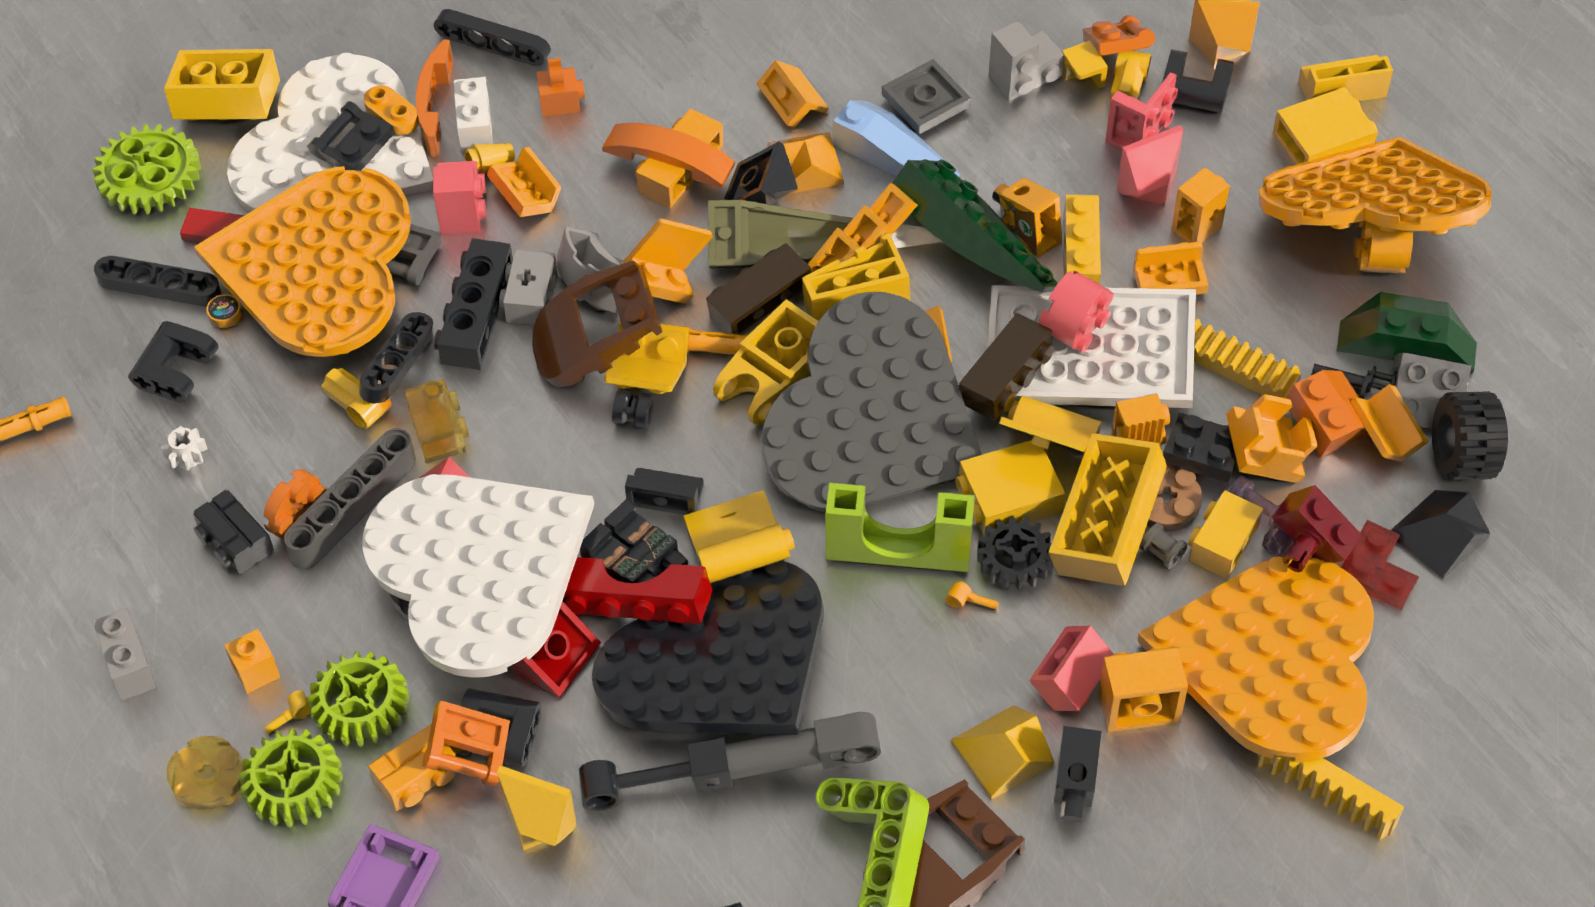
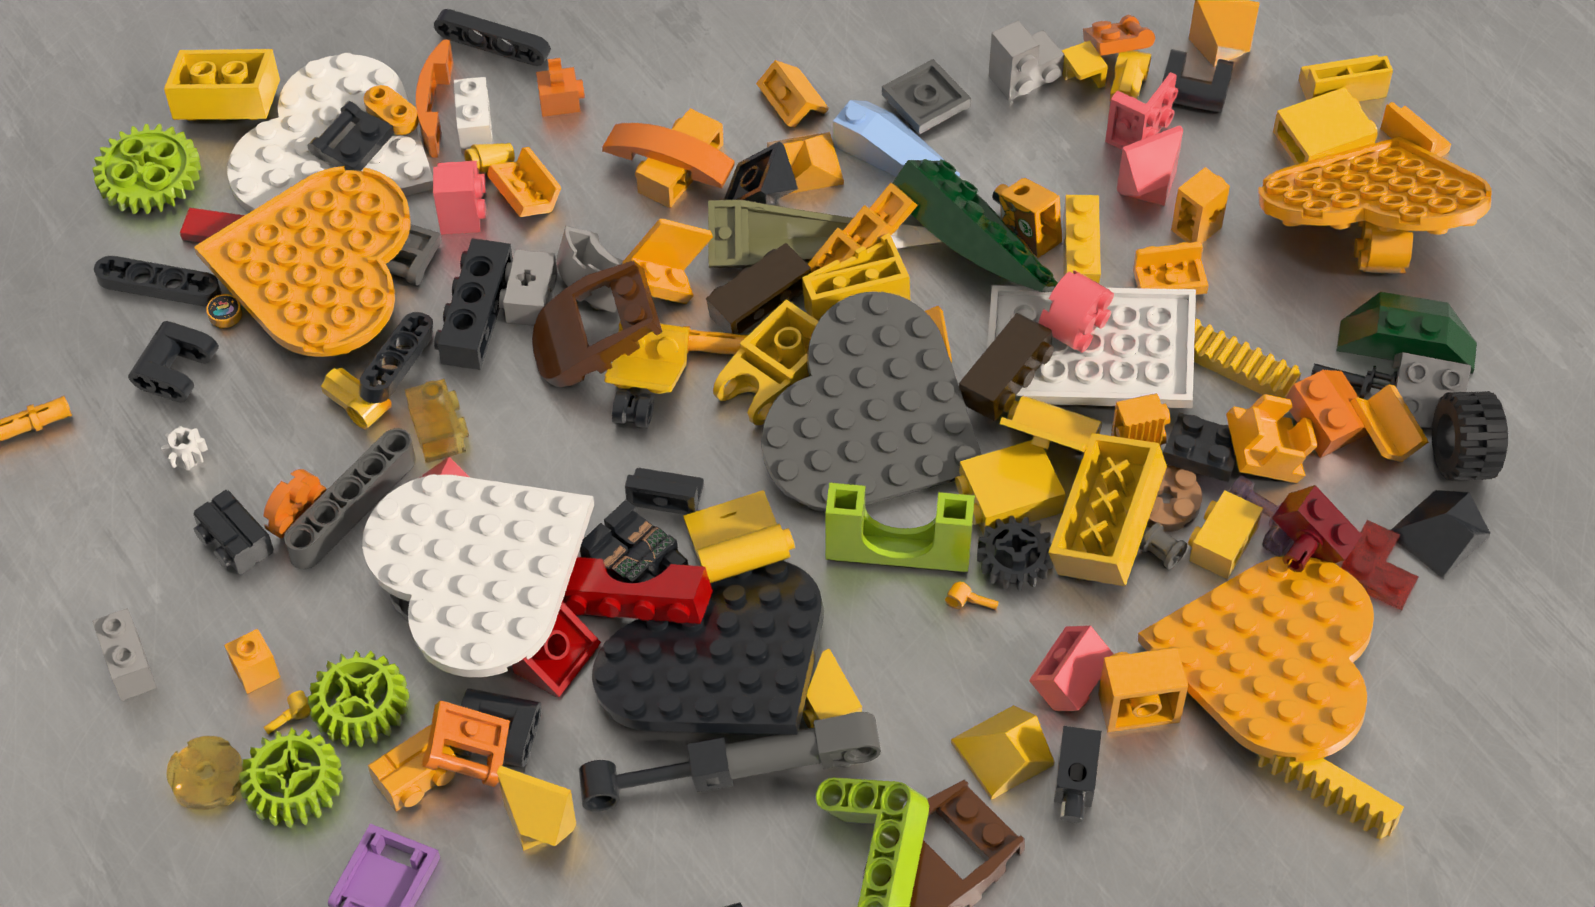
(829, 692): none -> yellow slope
(1411, 127): none -> light orange panel

